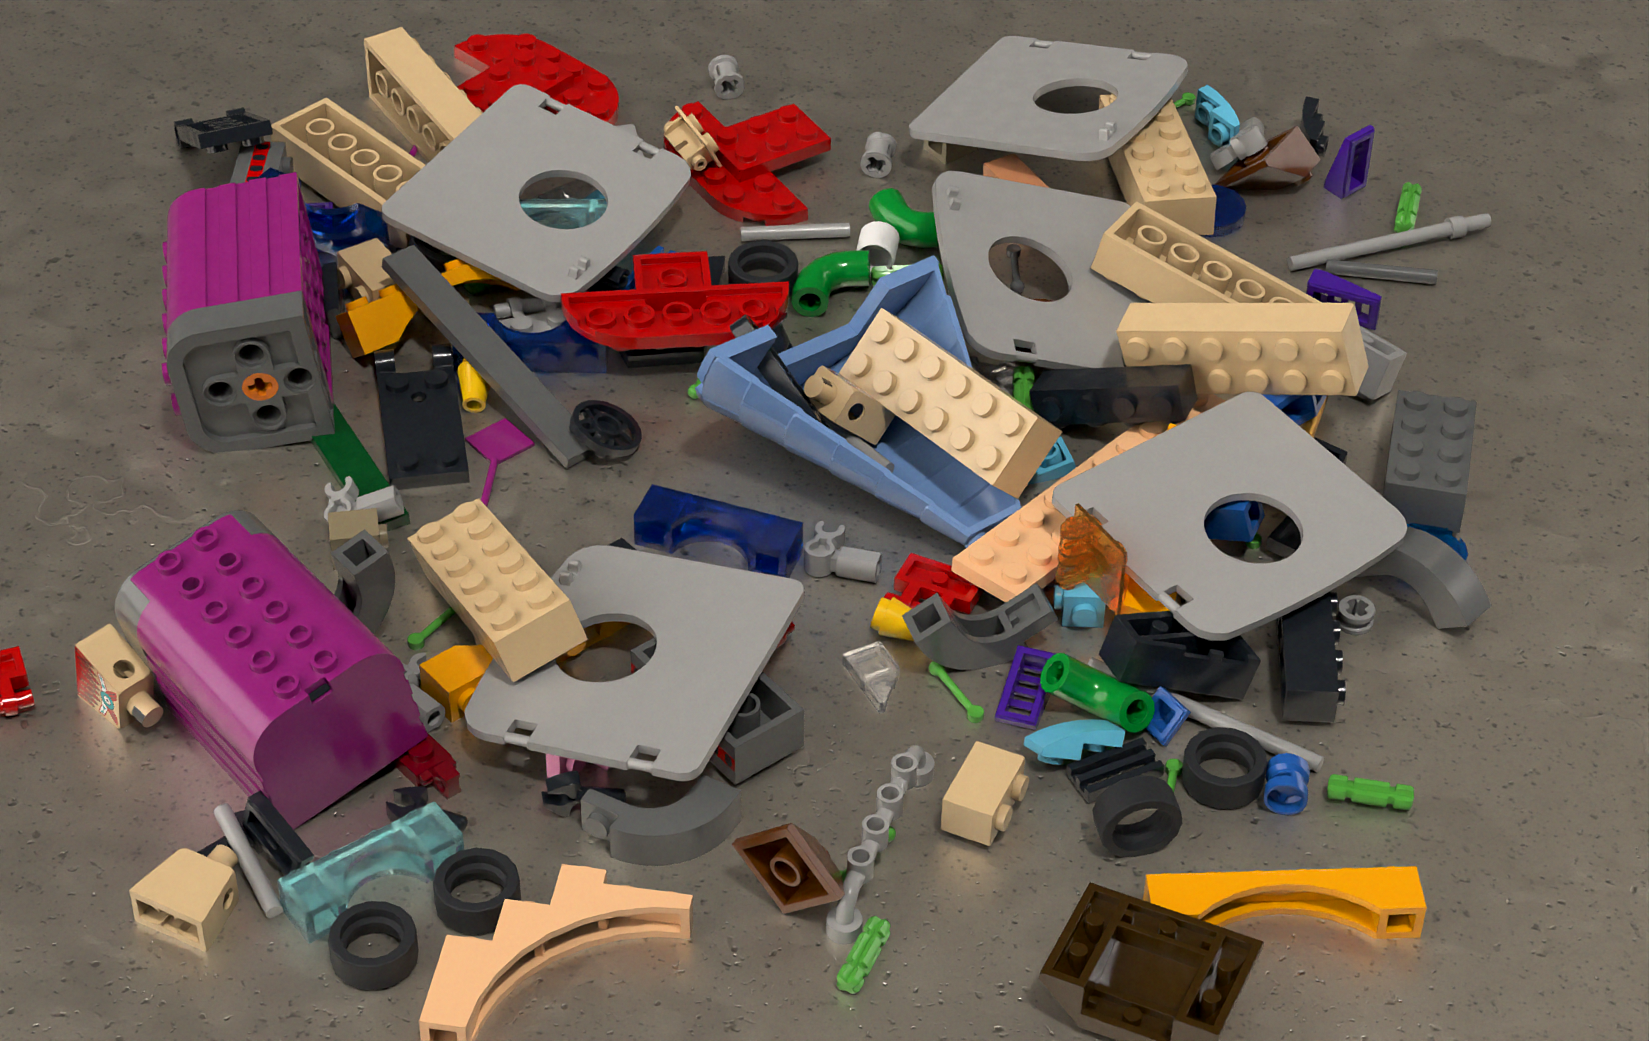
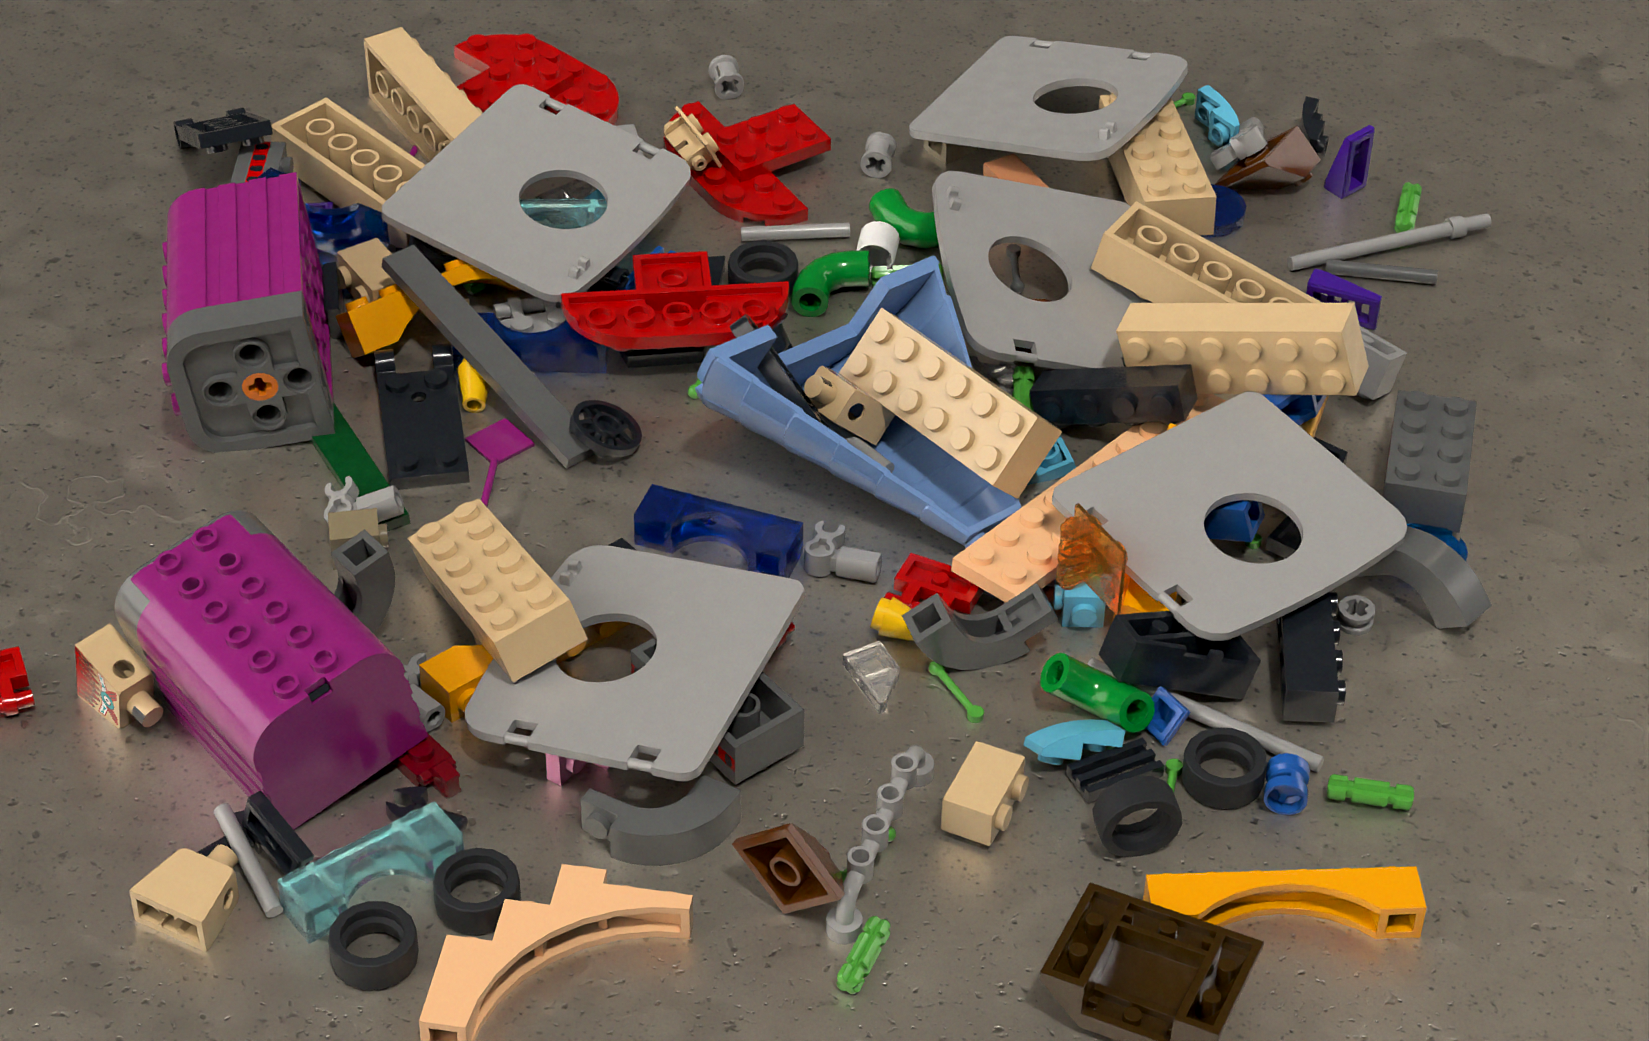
(416, 640): bright green hinge -> none
(566, 791): black bar -> none
(1024, 660): dark purple slope -> none

